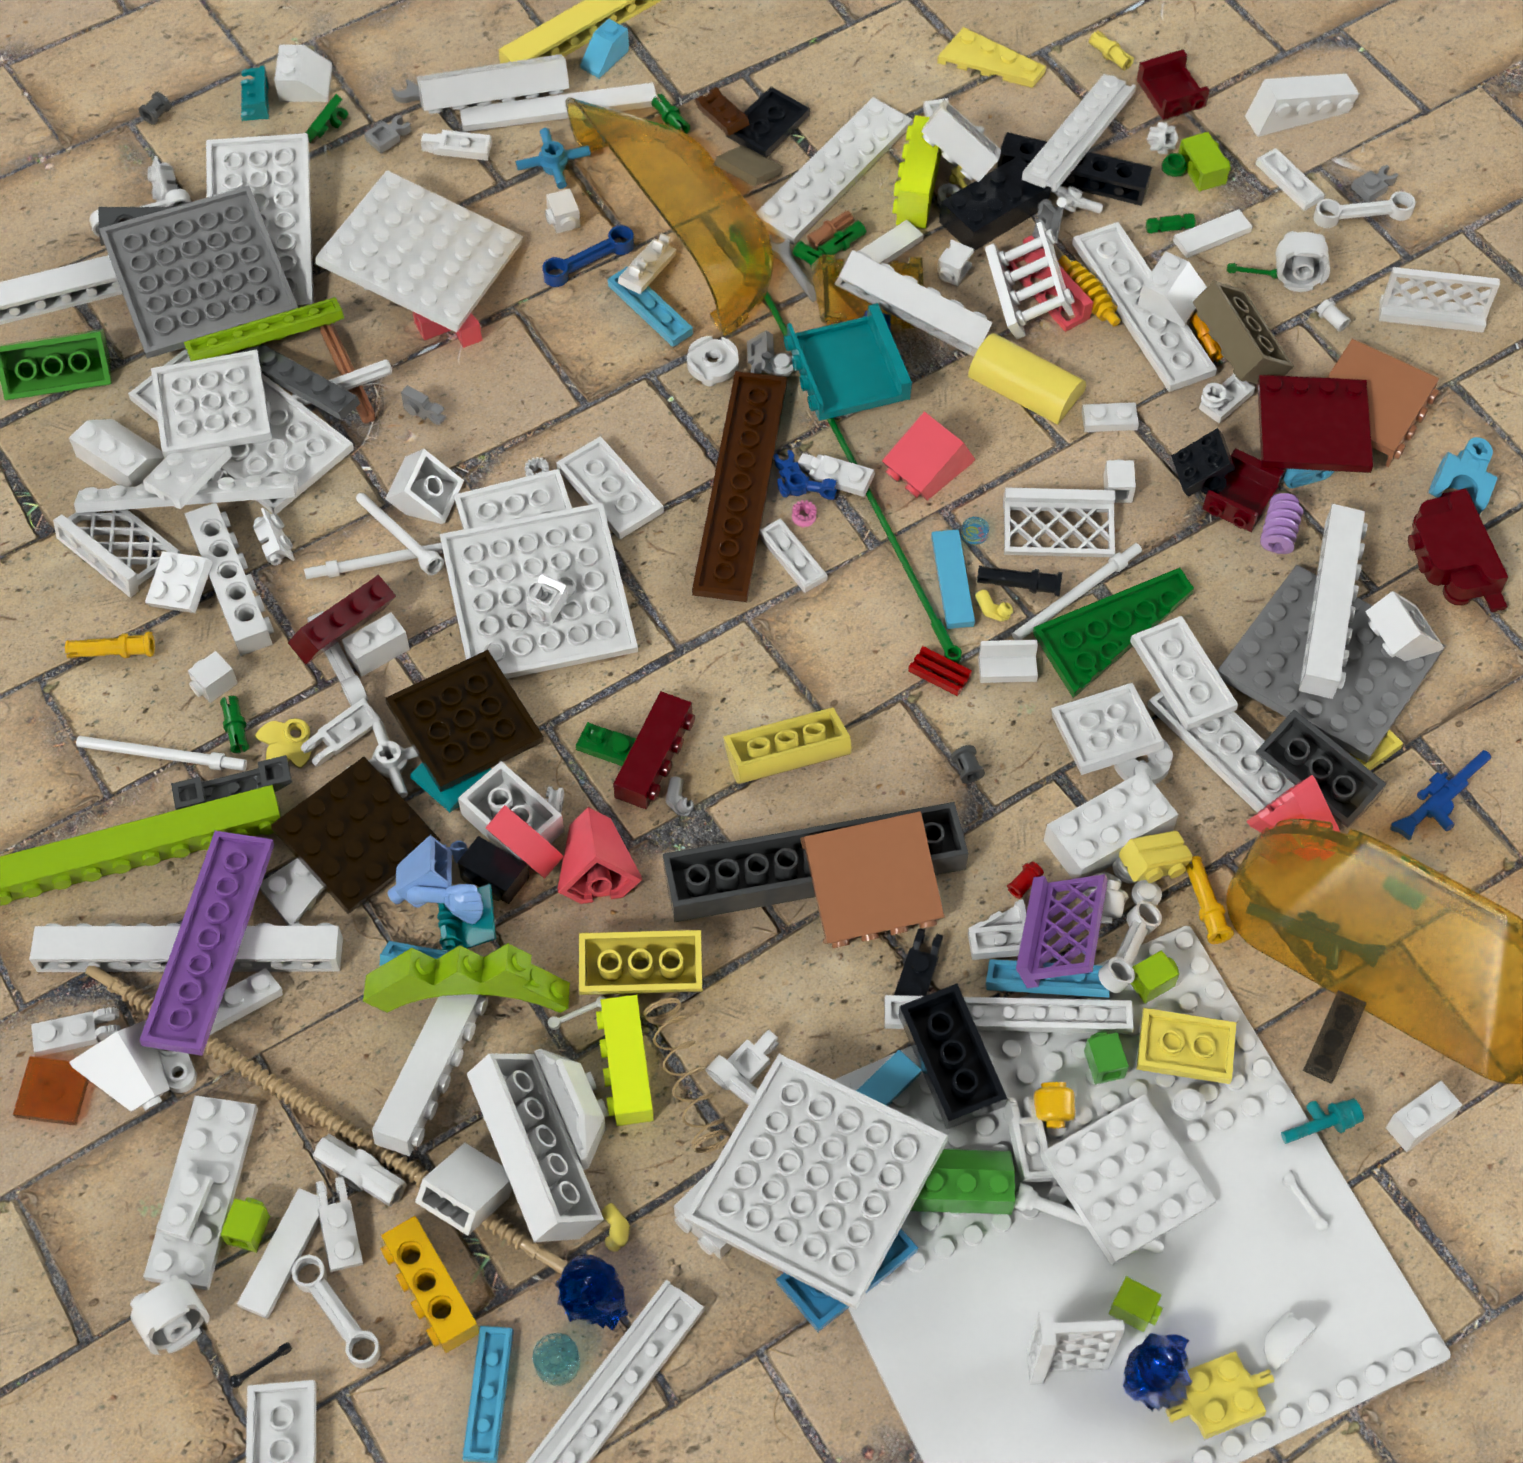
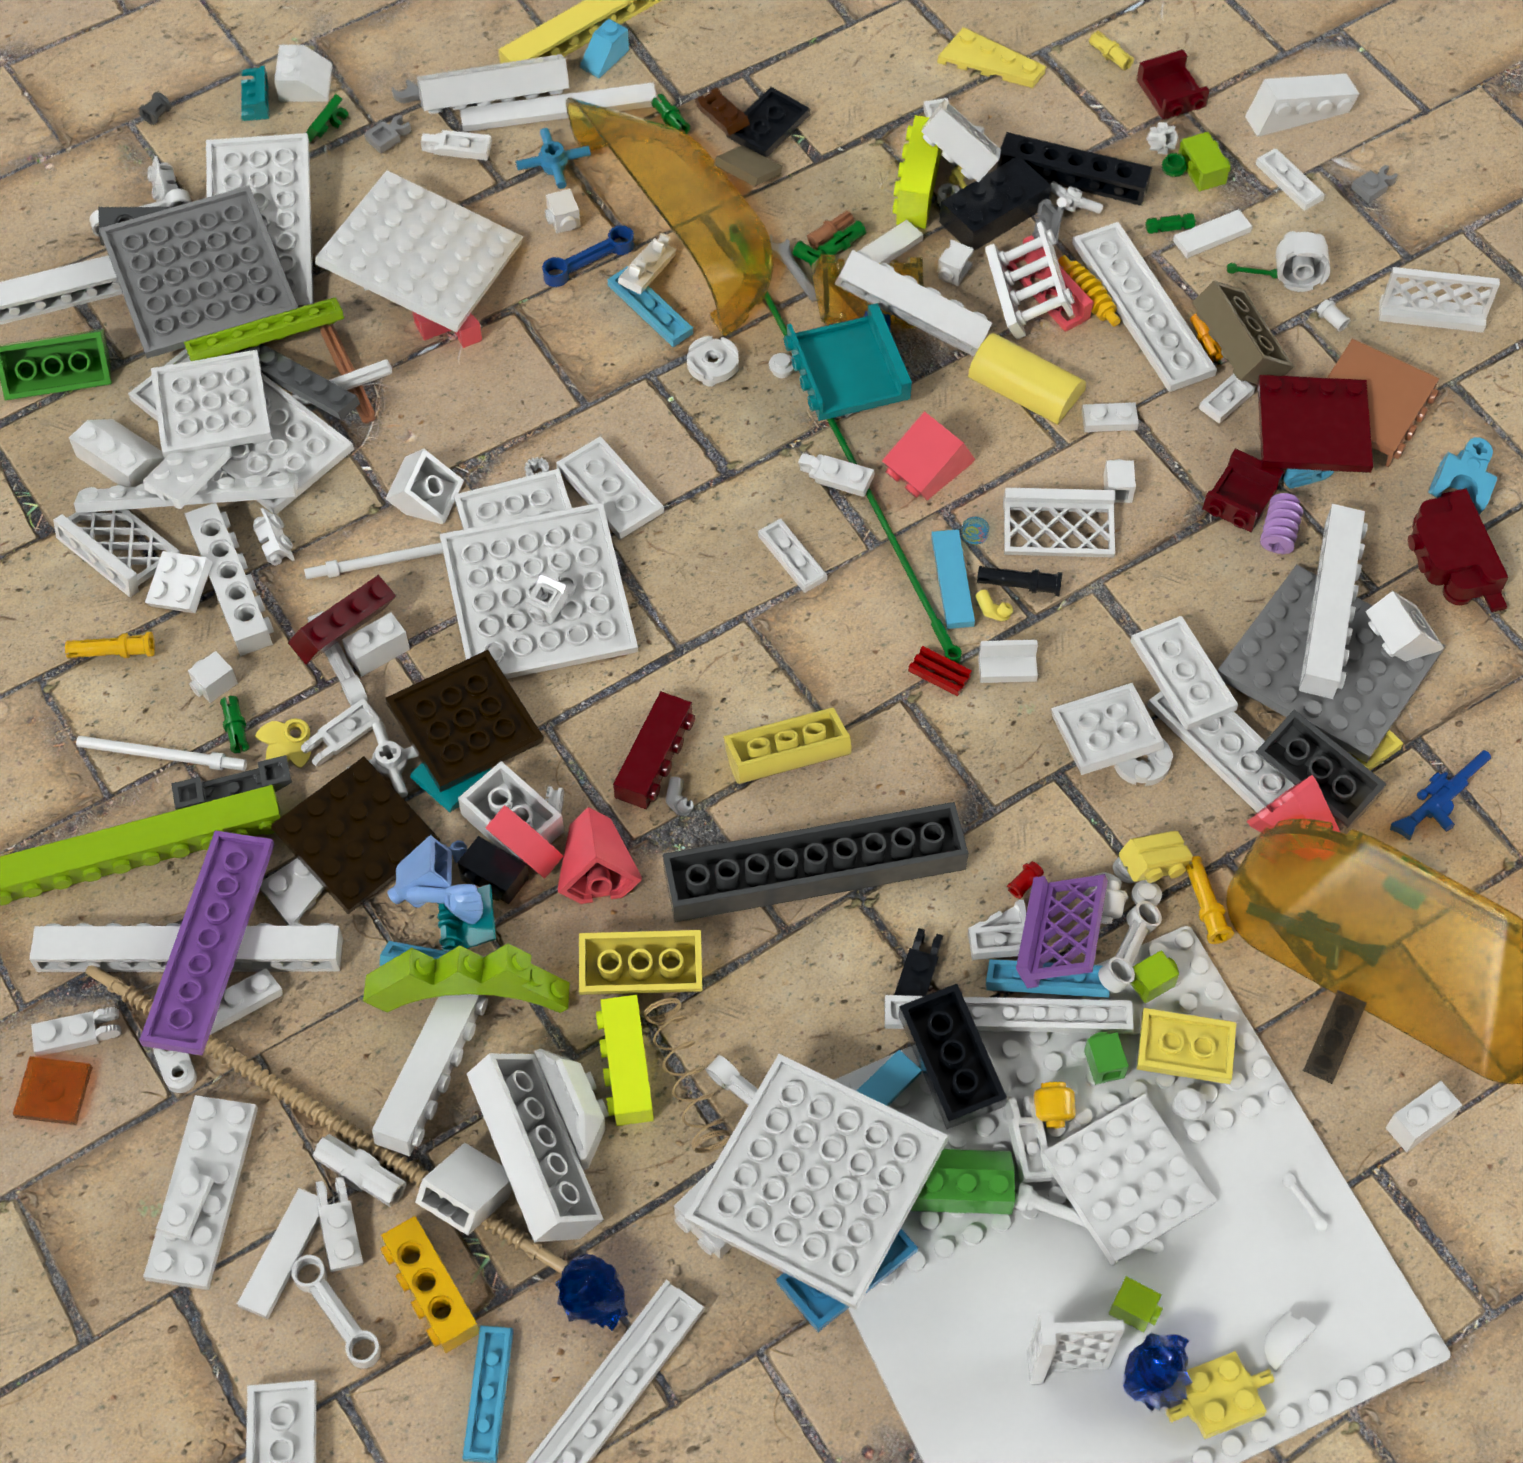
(125, 1069): white slope -> none
(168, 1315): white brick -> none
(236, 1380): black hinge -> none
(245, 1224): lime brick -> none
(418, 404): light grey plate -> none
(428, 560): white piece -> none
(554, 1022): white hinge -> none
(556, 1359): clear light blue wheel -> none
(604, 744): green plate -> none
(618, 1230): light yellow arm -> none
(740, 487): reddish brown plate -> none
(751, 1058): white plate -> none
(759, 352): light grey plate -> none
(798, 483): blue piece -> none
(809, 509): bright pink bush -> none
(833, 170): white plate -> none
(873, 879): nougat panel -> none
(968, 764): dark grey bush -> none
(1078, 132): white plate -> none
(1095, 832): white brick -> none
(1098, 634): green wing -> none
(1116, 564): white bar -> none
(1172, 289): white slope -> none
(1204, 464): black plate -> none
(1212, 401): white bush -> none
(1341, 1116): teal piece -> none
(1364, 209): white piece -> none

